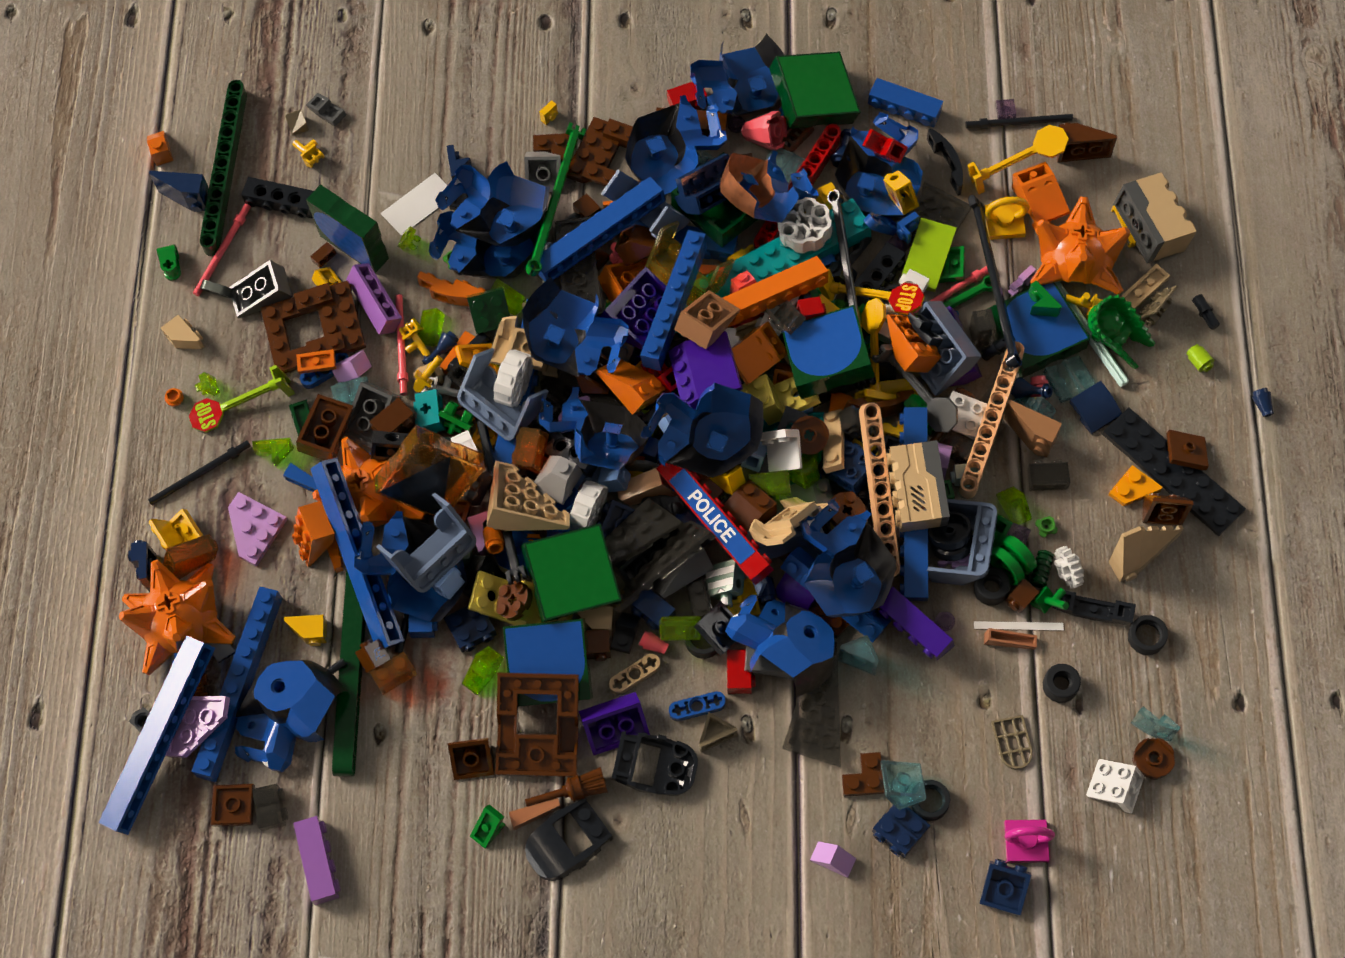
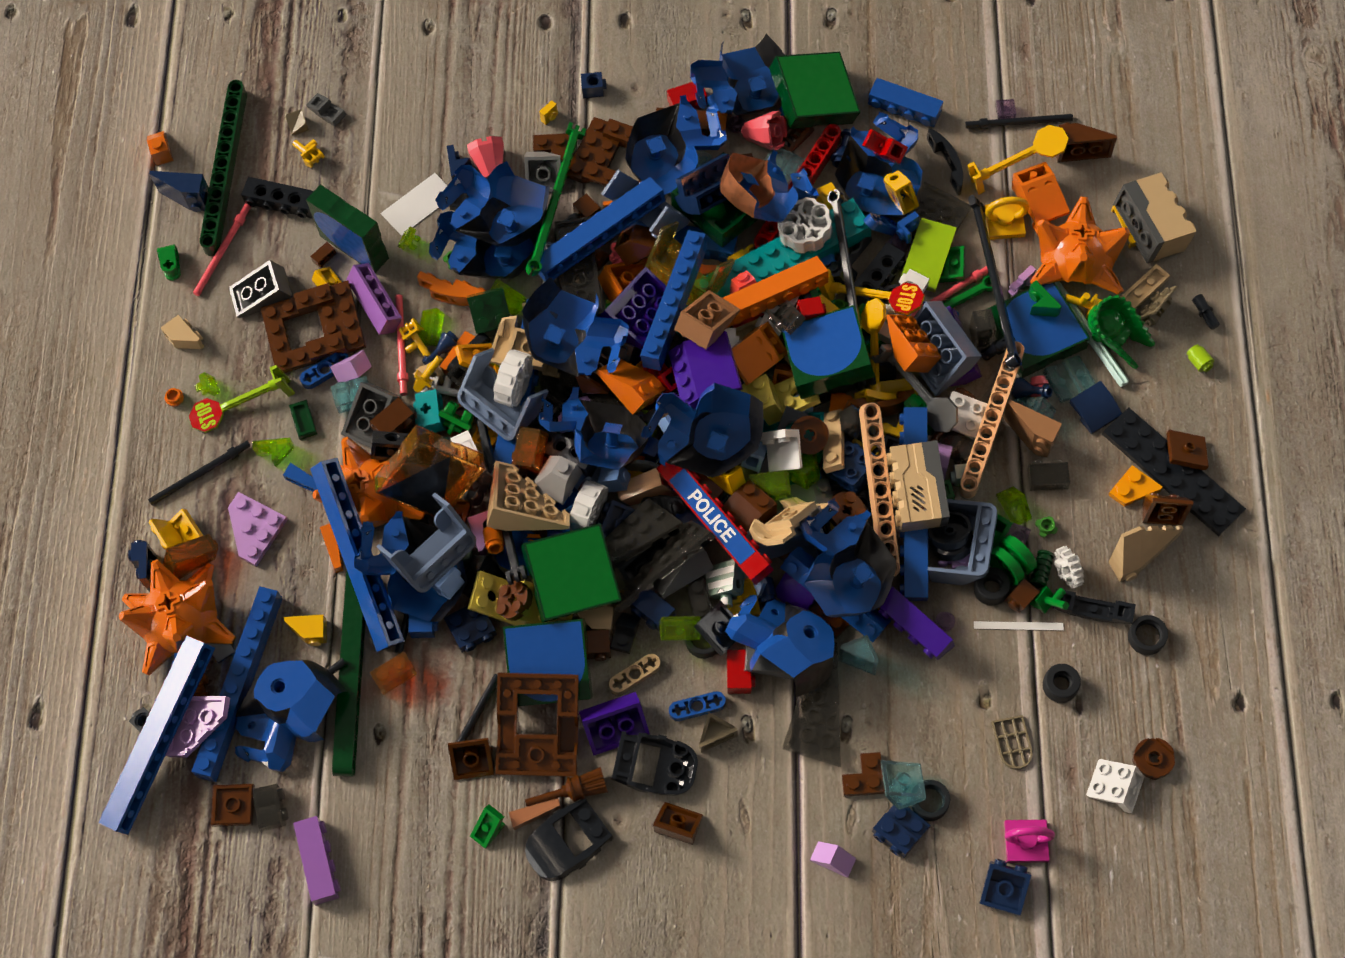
(217, 289): pearl dark grey beam -> none
(312, 532): orange slope -> none
(316, 361): orange plate -> none
(324, 428): reddish brown slope -> none
(372, 654): reddish brown brick -> none
(478, 709): none -> black bar
(482, 669): clear neon green slope -> none
(487, 154): none -> coral cone
(595, 79): none -> dark blue brick
(653, 643): coral cone -> none
(677, 823): none -> reddish brown slope
(922, 326): black slope -> none
(1009, 639): nougat piece -> none
(1151, 725): clear light blue slope -> none
(1263, 401): dark blue cone -> none

